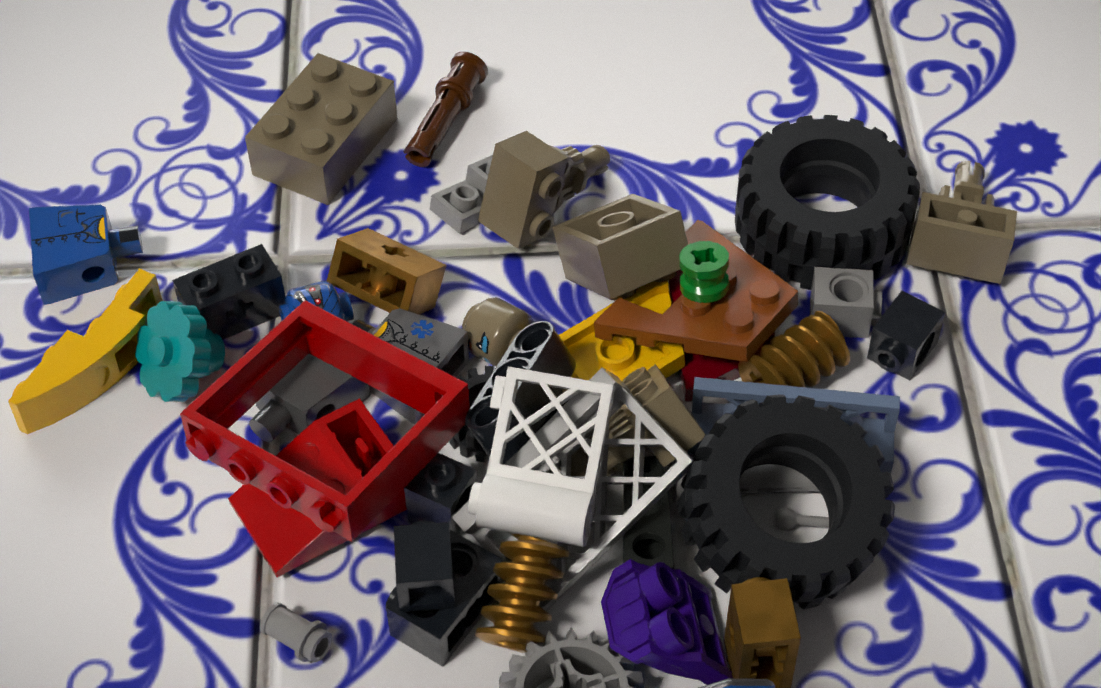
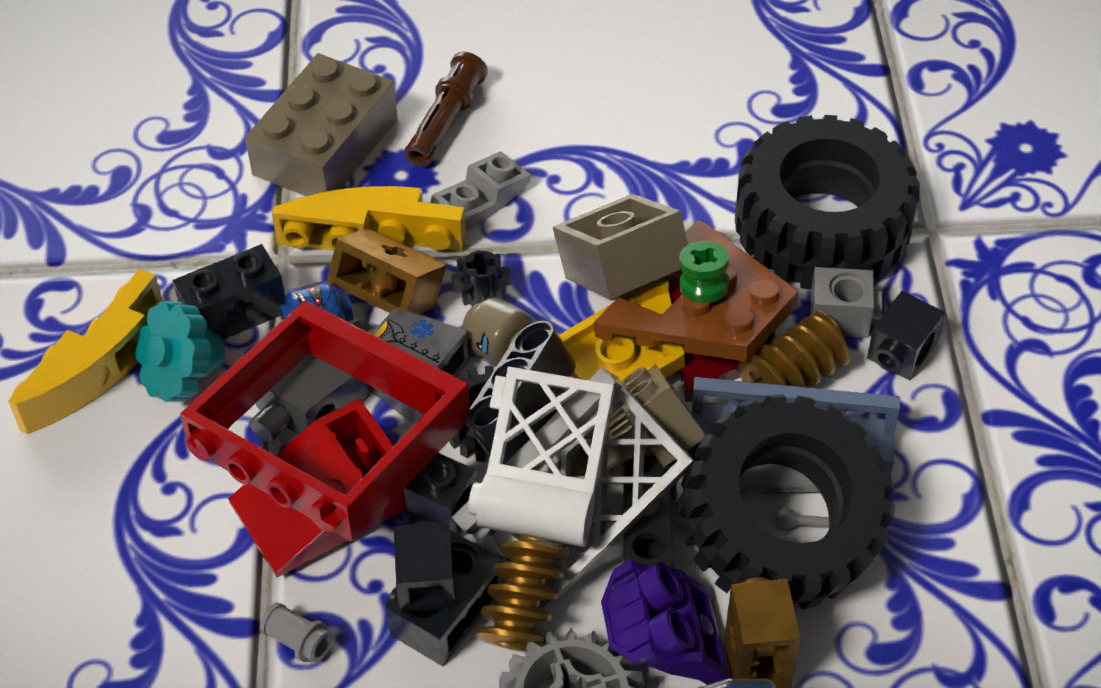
(77, 250): blue torso -> none
(389, 210): none -> yellow slope
(481, 277): none -> black gear
(531, 183): dark tan brick -> none
(961, 232): dark tan brick -> none

